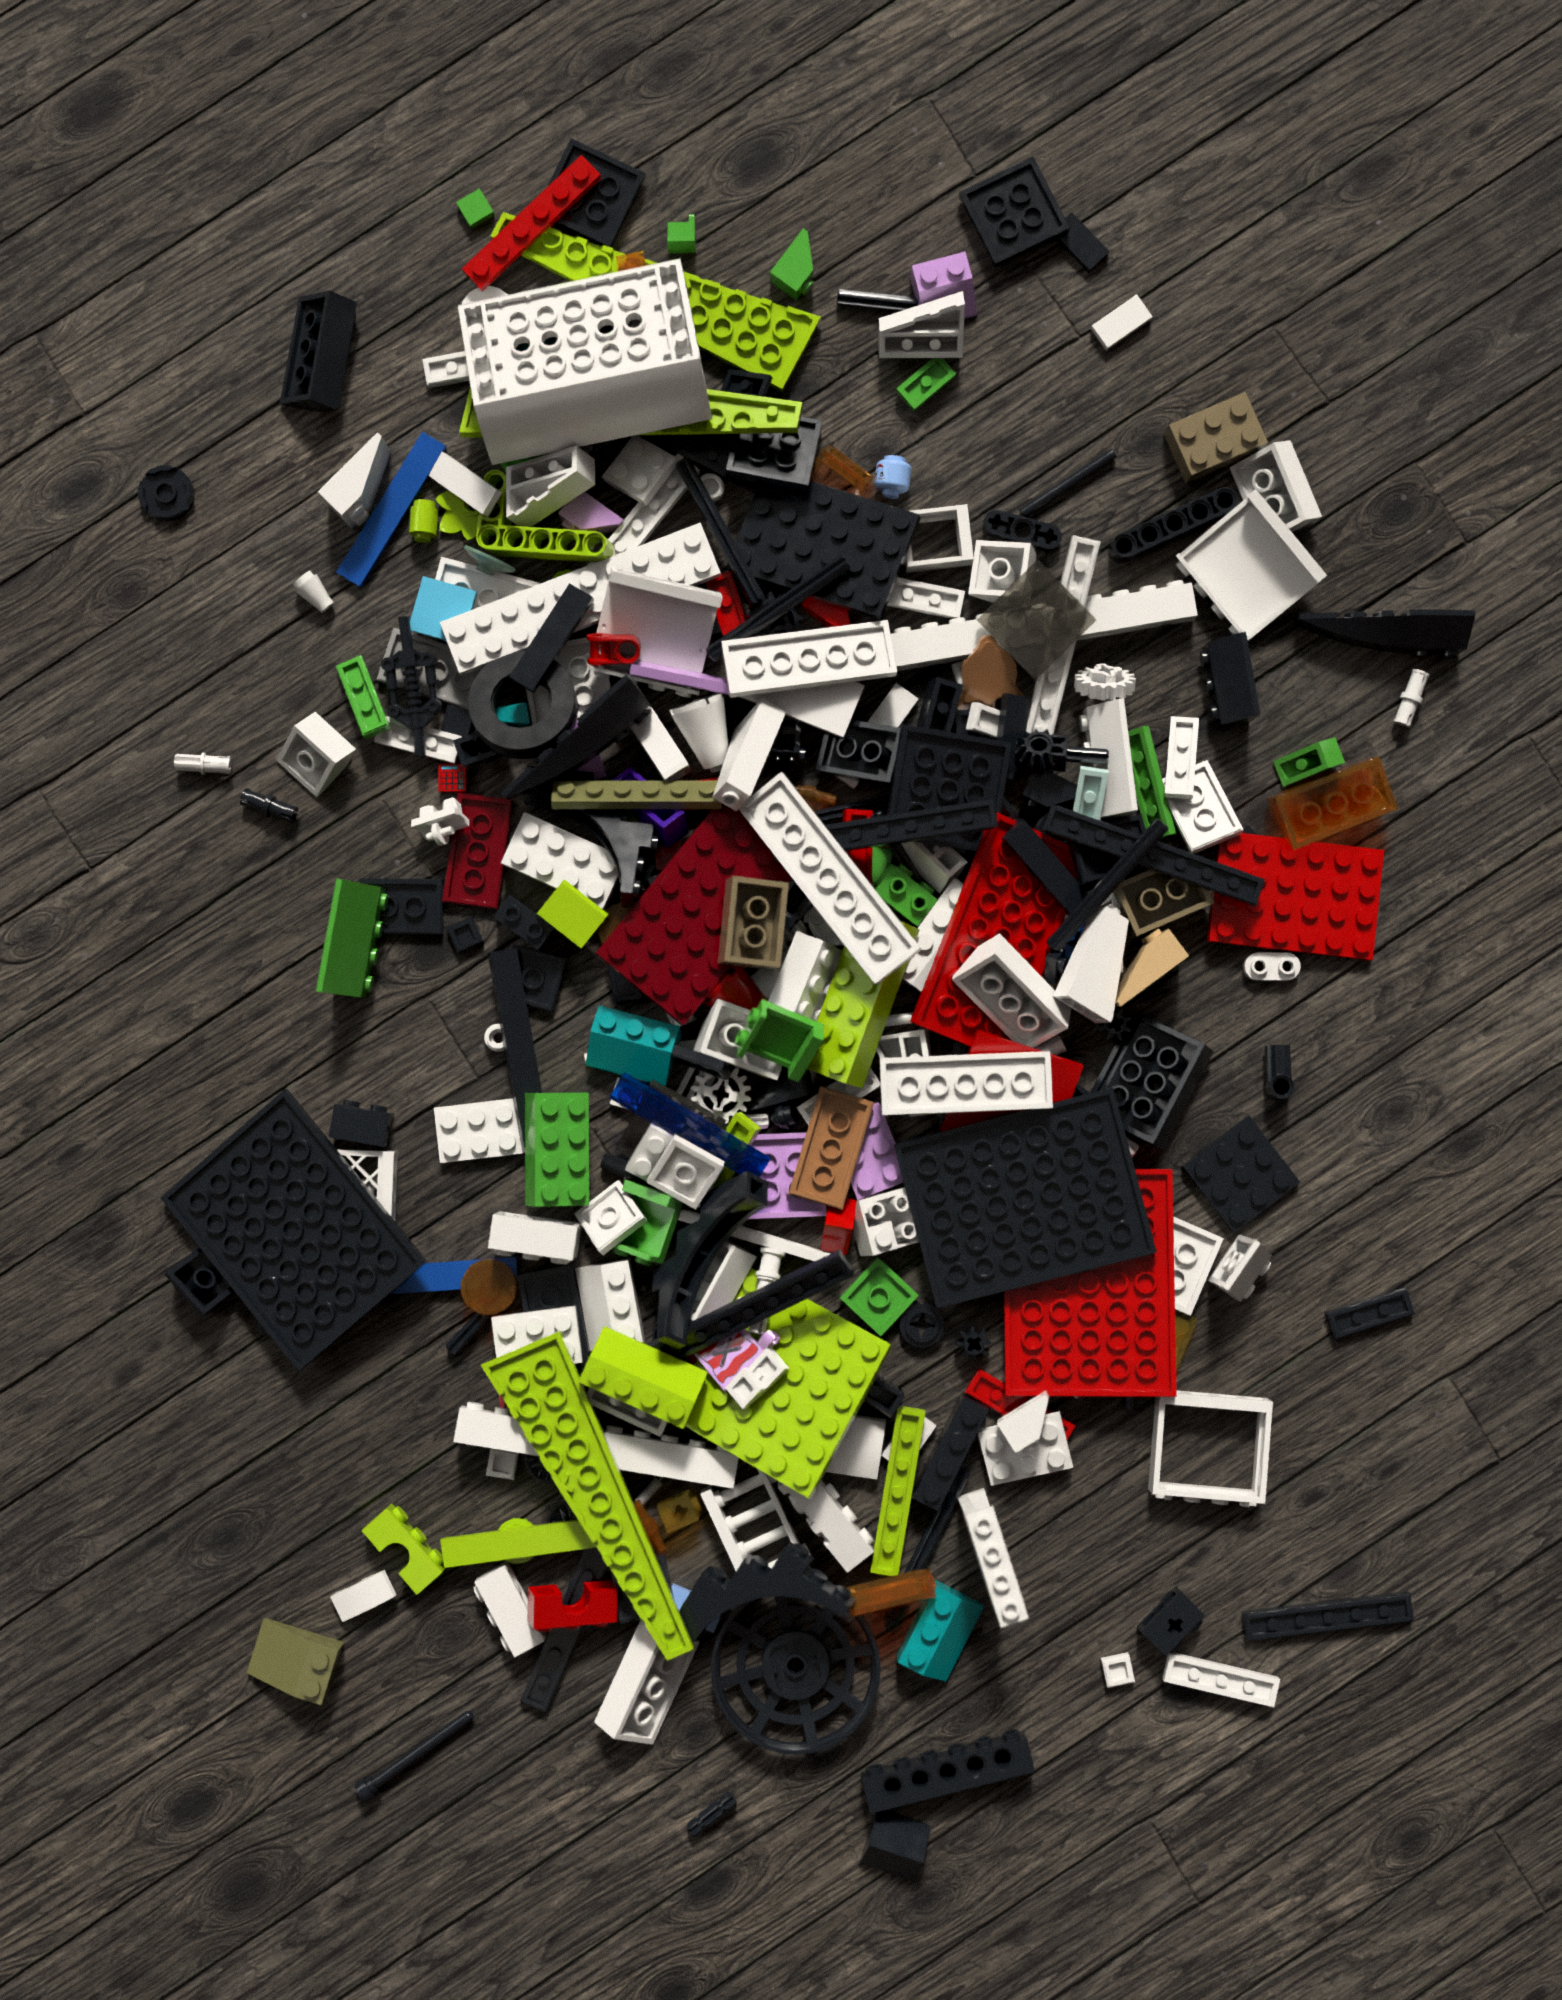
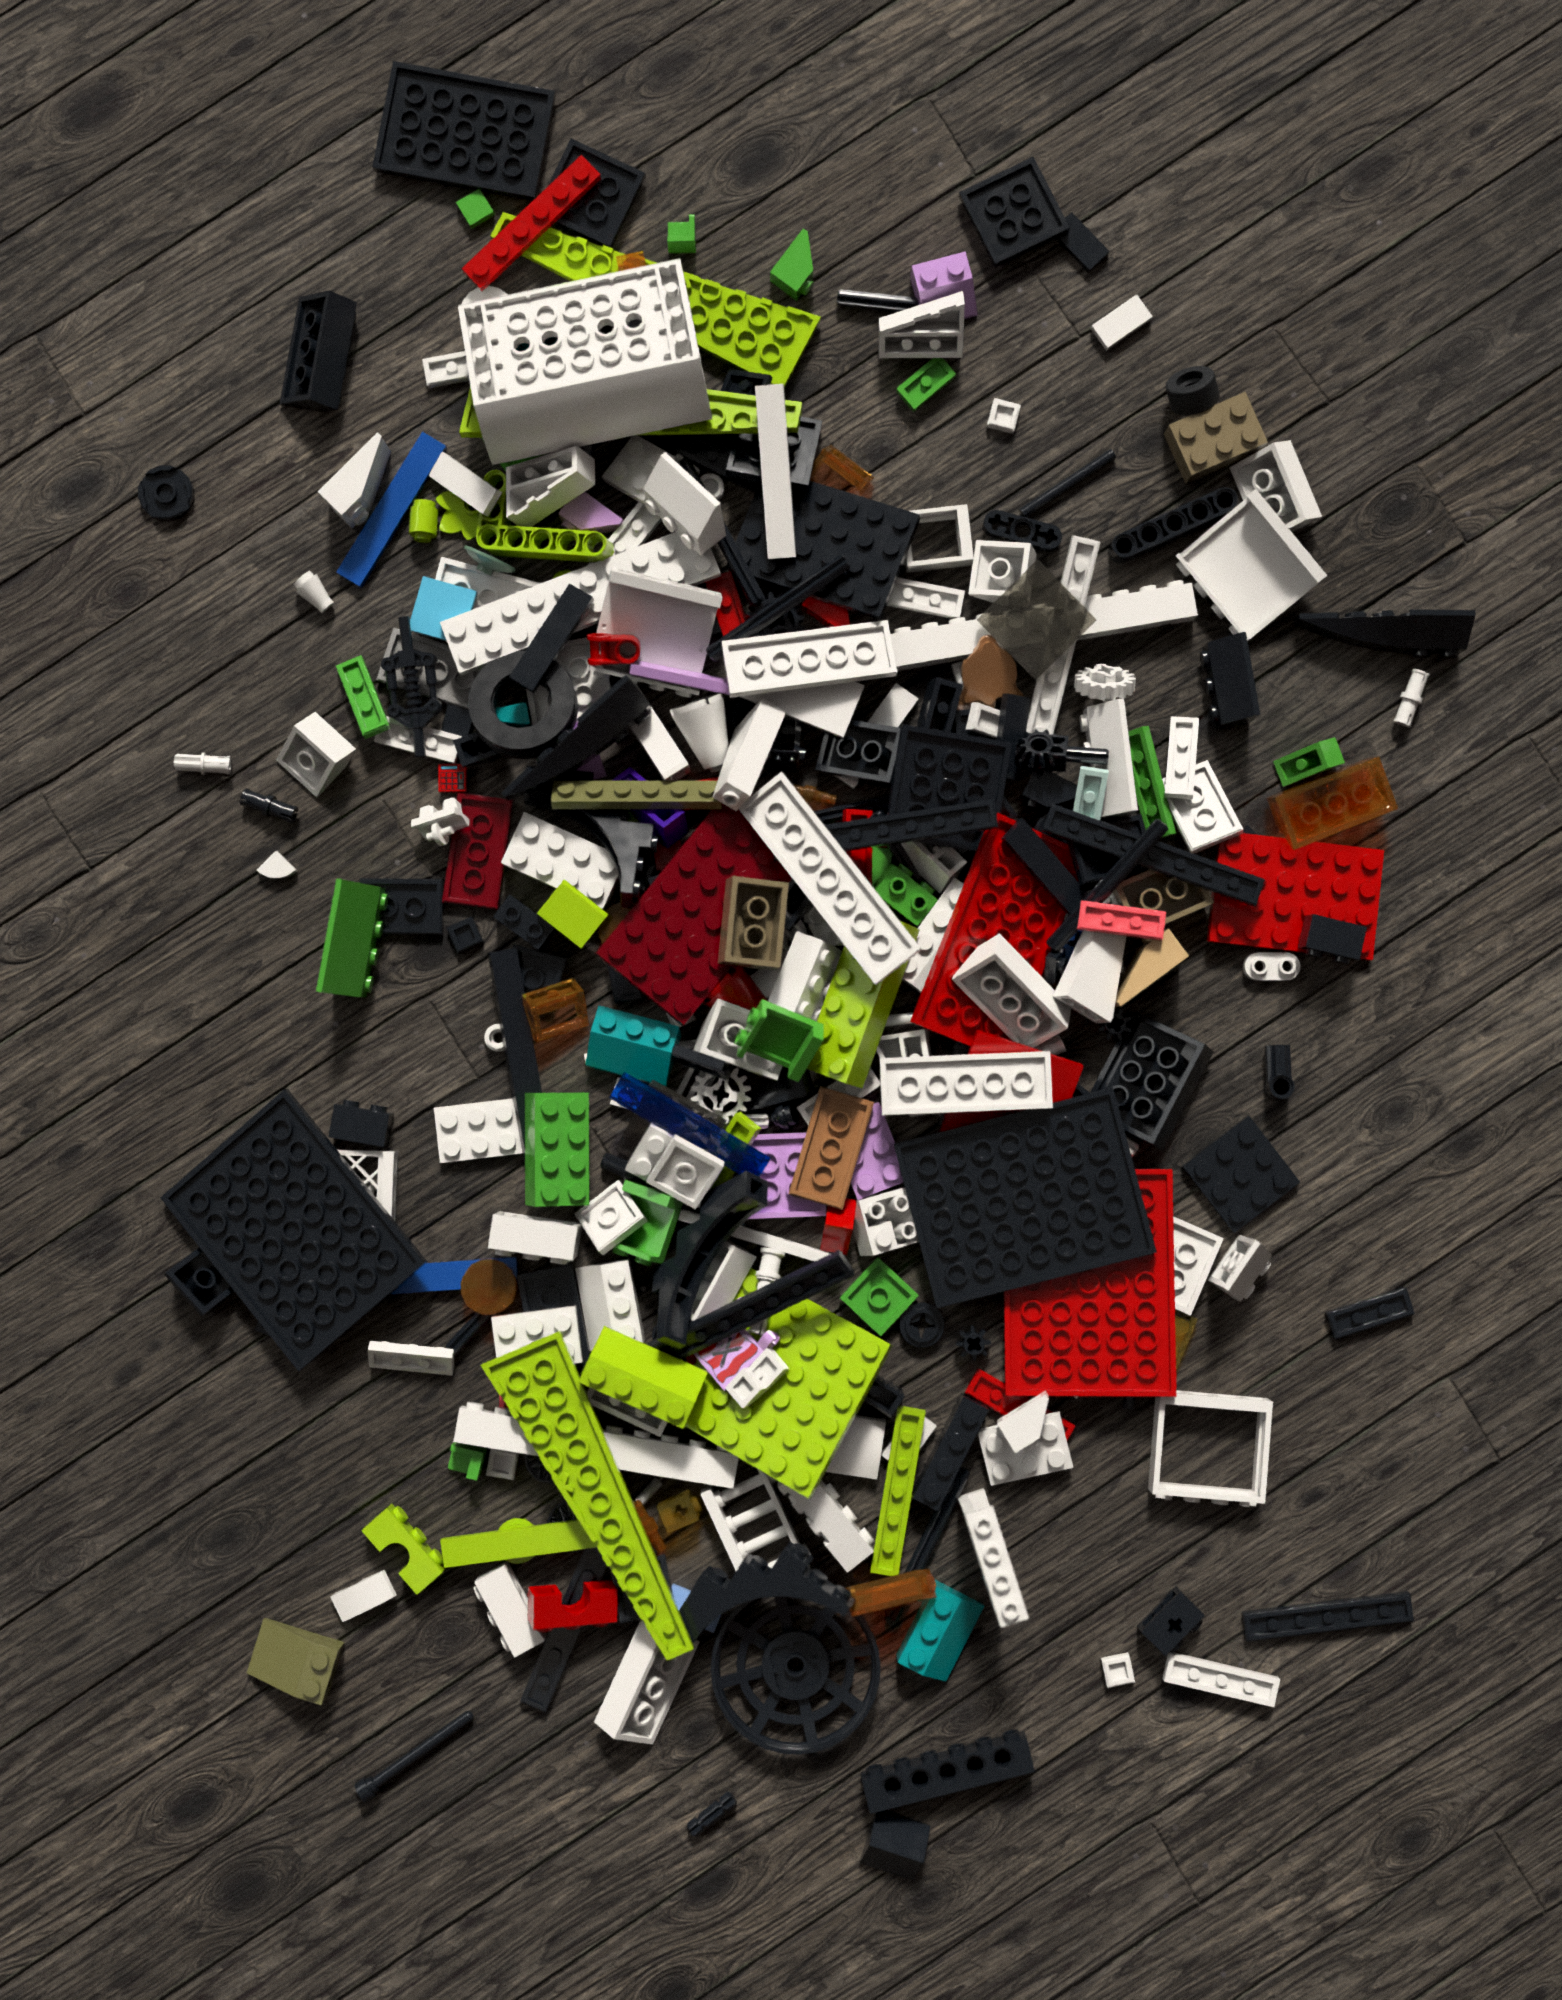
(276, 867): none -> white tile
(411, 1358): none -> white plate
(464, 131): none -> black plate
(467, 1459): none -> bright green panel
(551, 999): none -> clear orange tile
(684, 505): none -> white slope
(775, 471): none -> white tile
(892, 476): light blue head -> none
(1003, 415): none -> white tile
(1121, 920): none -> coral tile
(1192, 390): none -> black tyre
(1332, 938): none -> black brick

